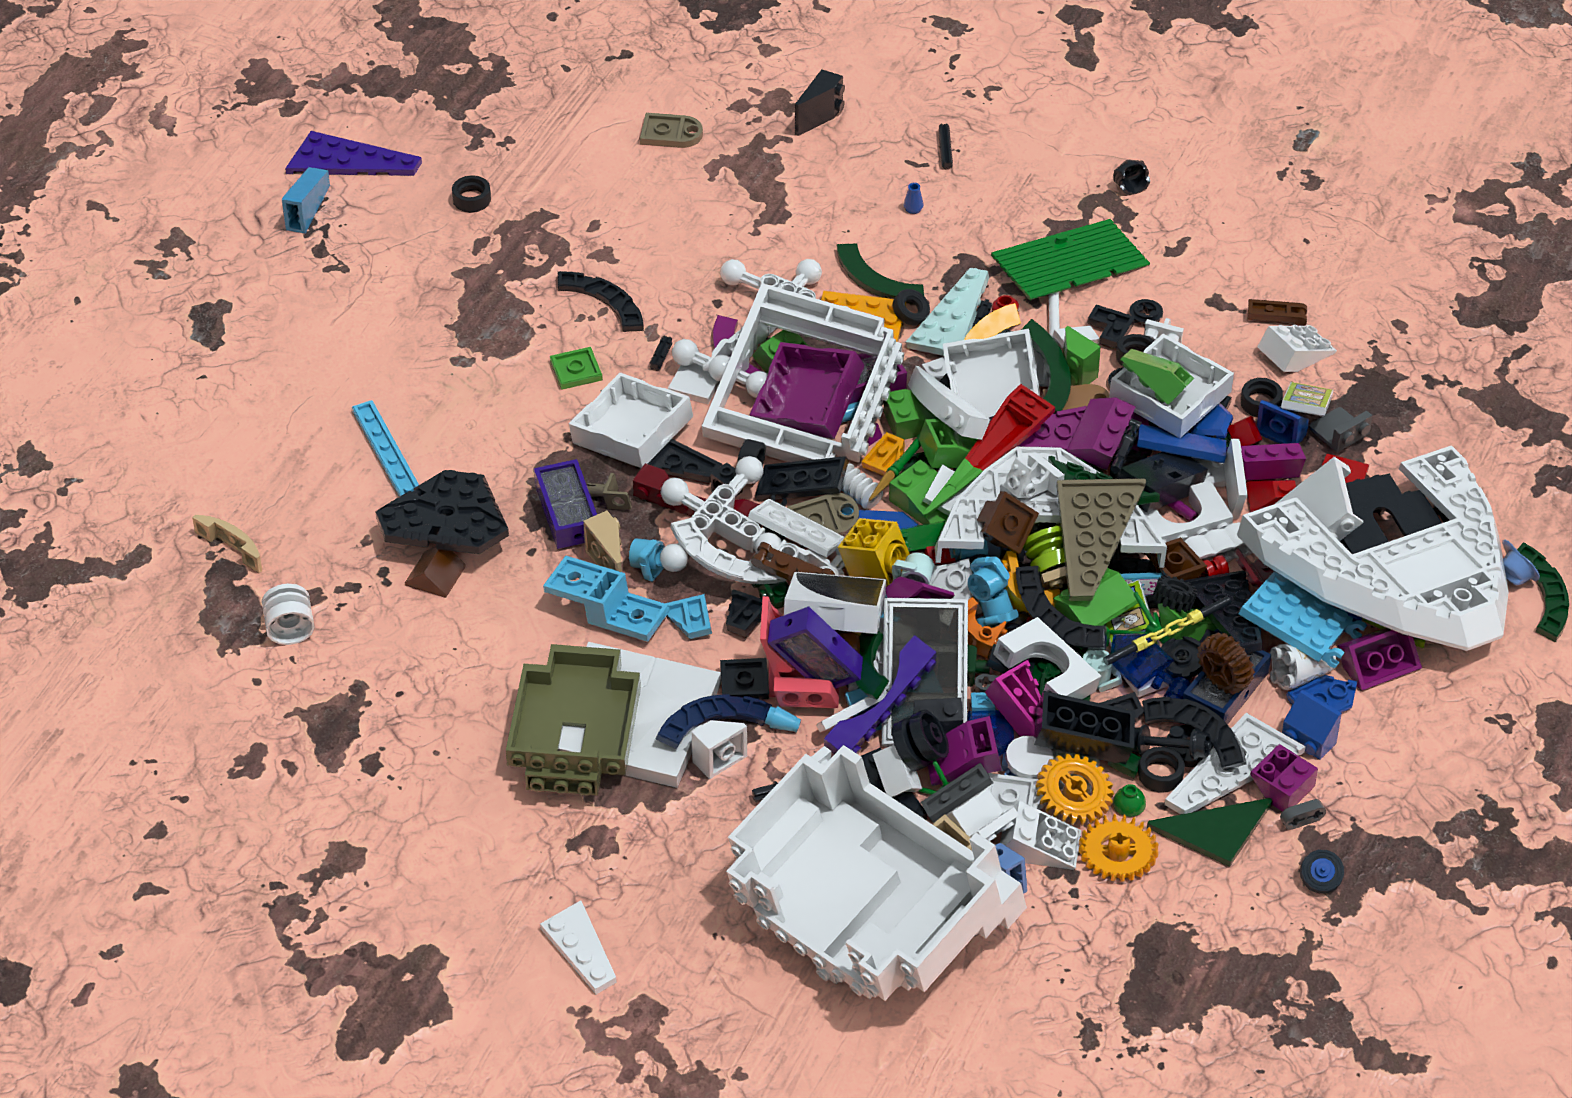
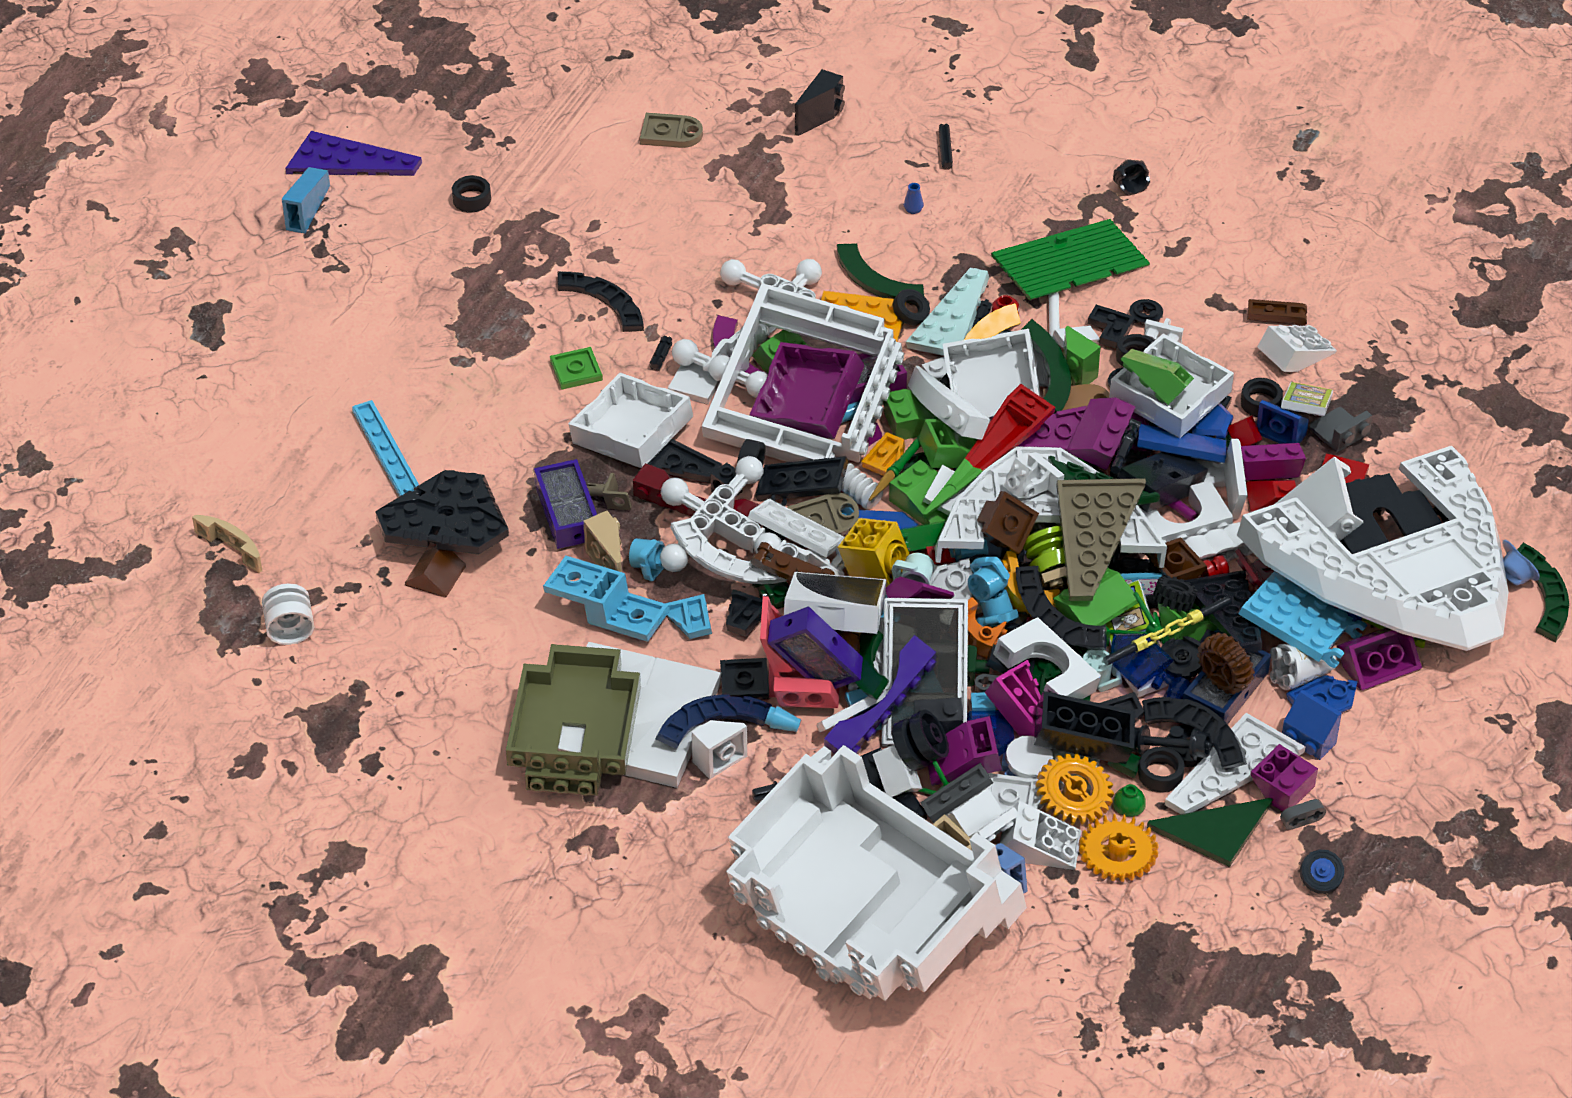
(579, 944): white wing -> none

